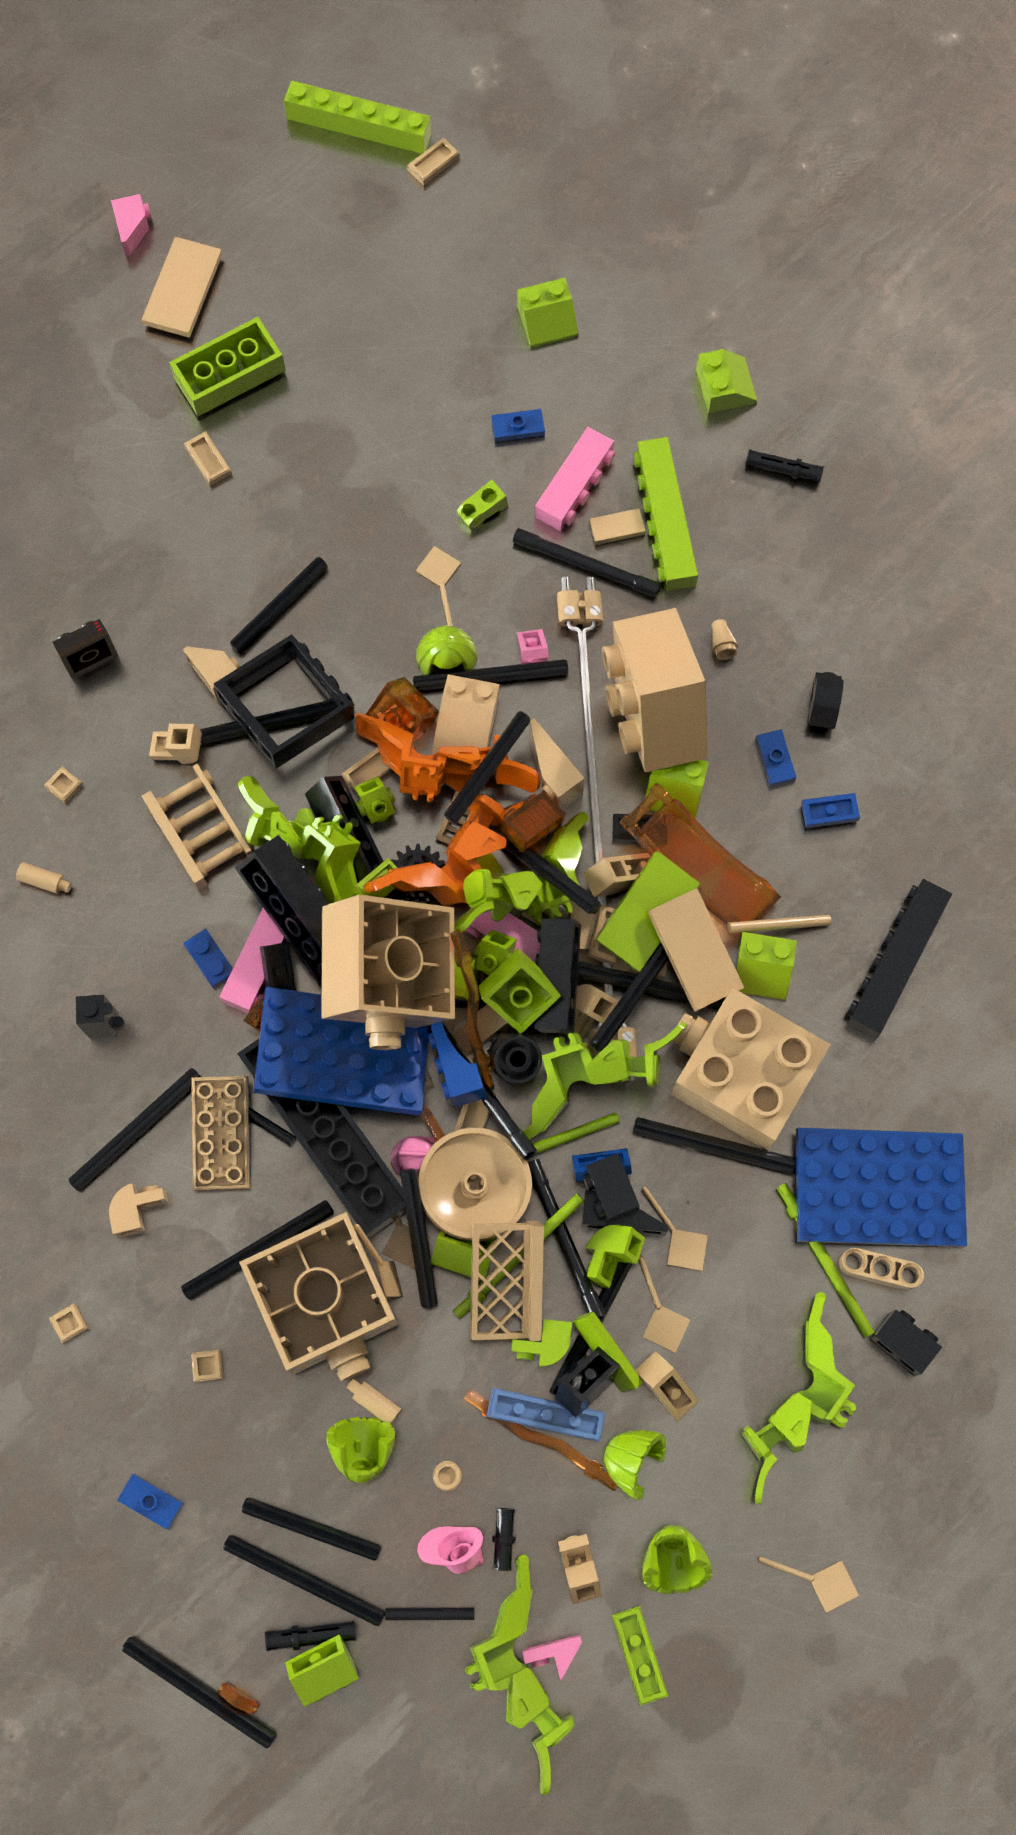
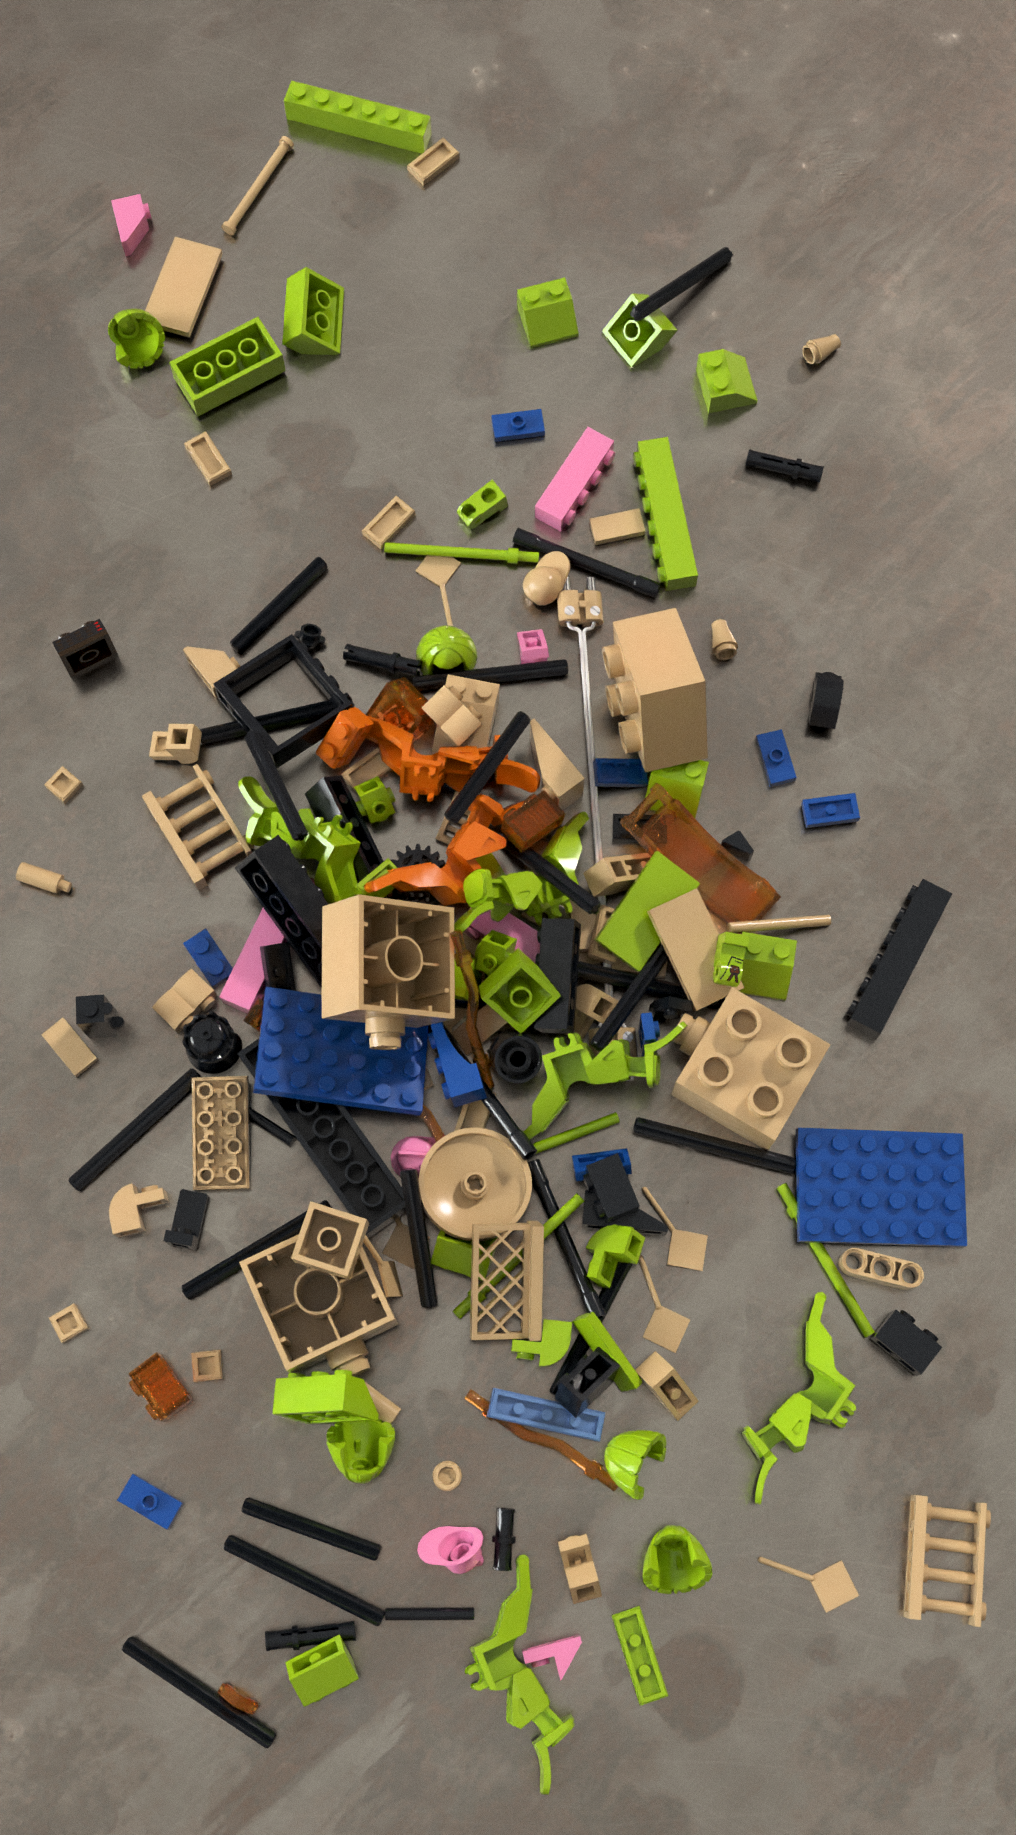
(69, 1047): none -> tan tile
(137, 337): none -> lime hair
(159, 1387): none -> clear orange brick
(185, 1000): none -> tan brick
(187, 1220): none -> black bracket
(211, 1043): none -> black hat
(230, 226): none -> tan bar
(276, 785): none -> black axle
(310, 635): none -> black plate
(313, 314): none -> lime slope
(323, 1398): none -> lime slope
(330, 1240): none -> tan brick
(344, 737): none -> orange brick
(388, 522): none -> tan tile
(393, 662): none -> black pin
(453, 715): none -> tan brick
(511, 555): none -> lime bar
(547, 579): none -> tan cap
(619, 773): none -> blue plate
(641, 338): none -> lime slope
(647, 1030): none -> blue plate
(670, 1008): none -> black plate
(681, 284): none -> black axle
(729, 958): none -> lime leg
(738, 846): none -> black slope
(818, 349): none -> tan cone
(918, 1572): none -> tan fence

